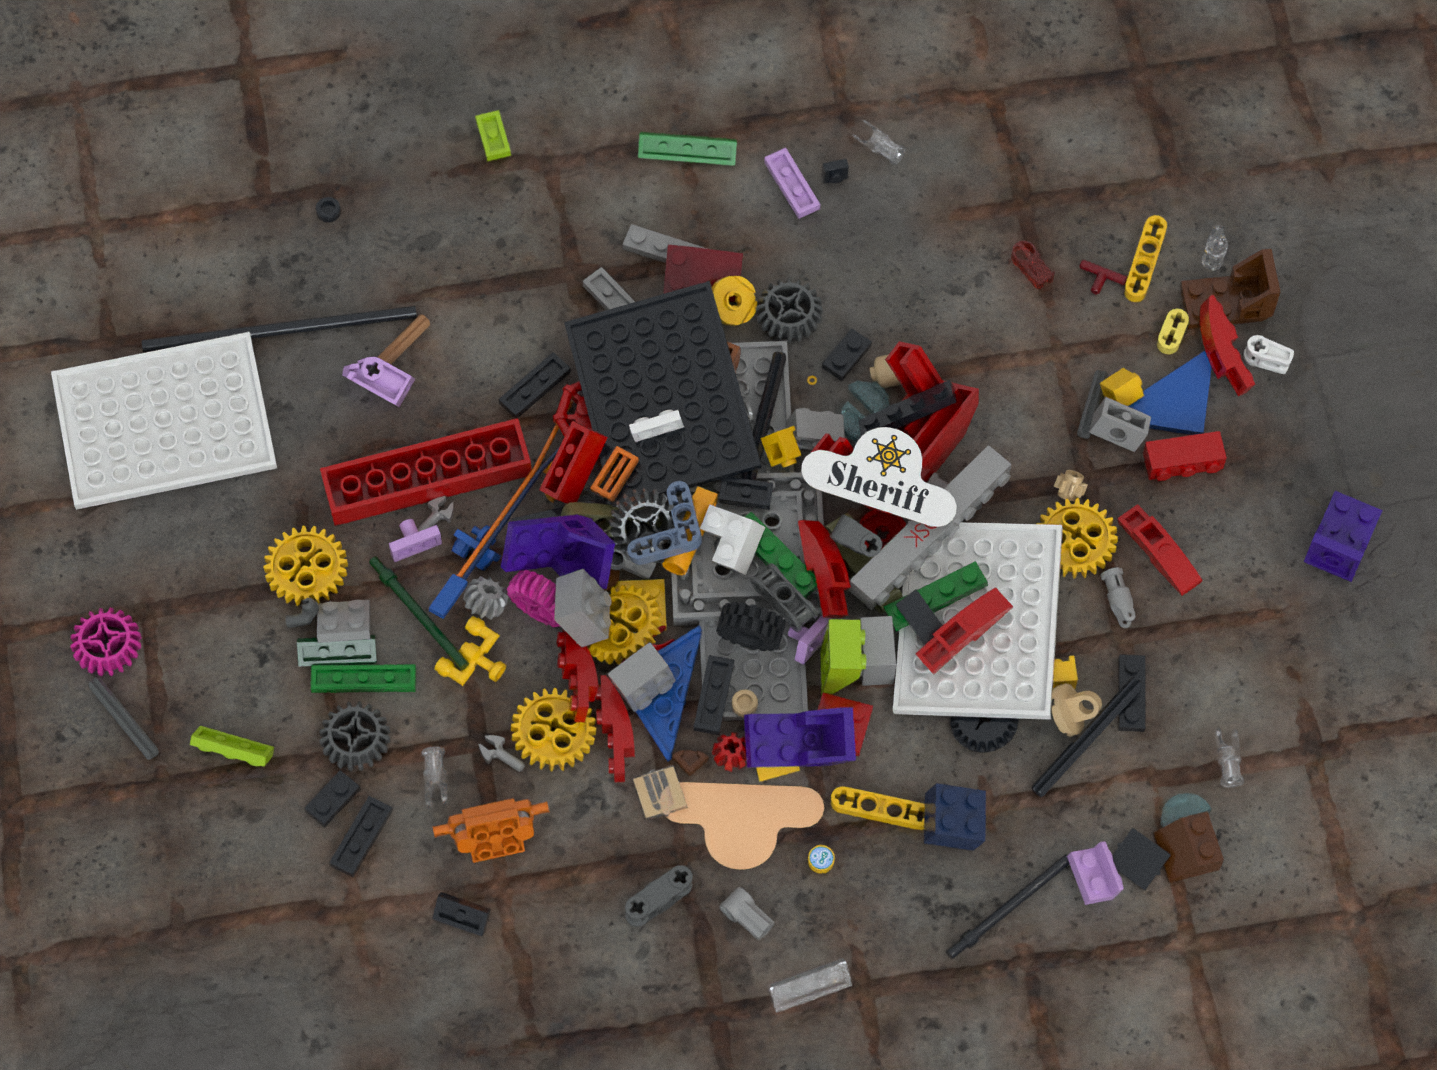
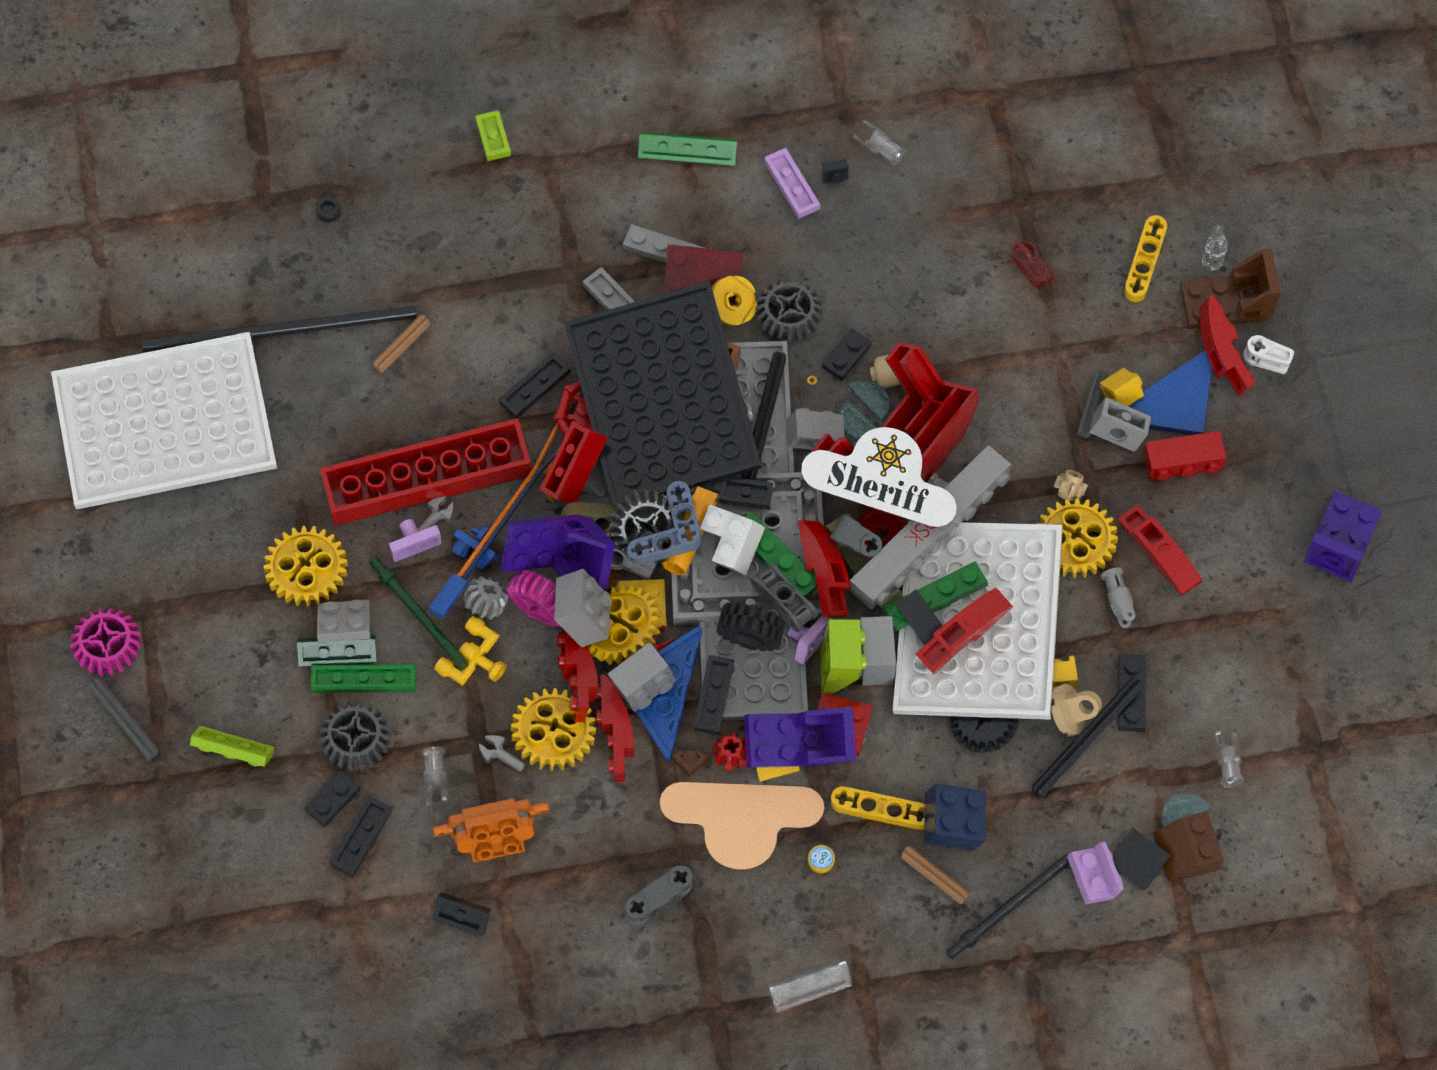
(306, 616): dark grey arm -> none
(388, 384): lavender piece -> none
(622, 479): orange tile -> none
(647, 428): white plate -> none
(659, 792): piece -> none
(742, 909): light grey piece -> none
(744, 703): tan tile -> none
(781, 447): yellow brick -> none
(910, 409): black plate -> none
(935, 874): none -> medium nougat axle
(1102, 274): dark red piece -> none
(1177, 333): light yellow beam -> none

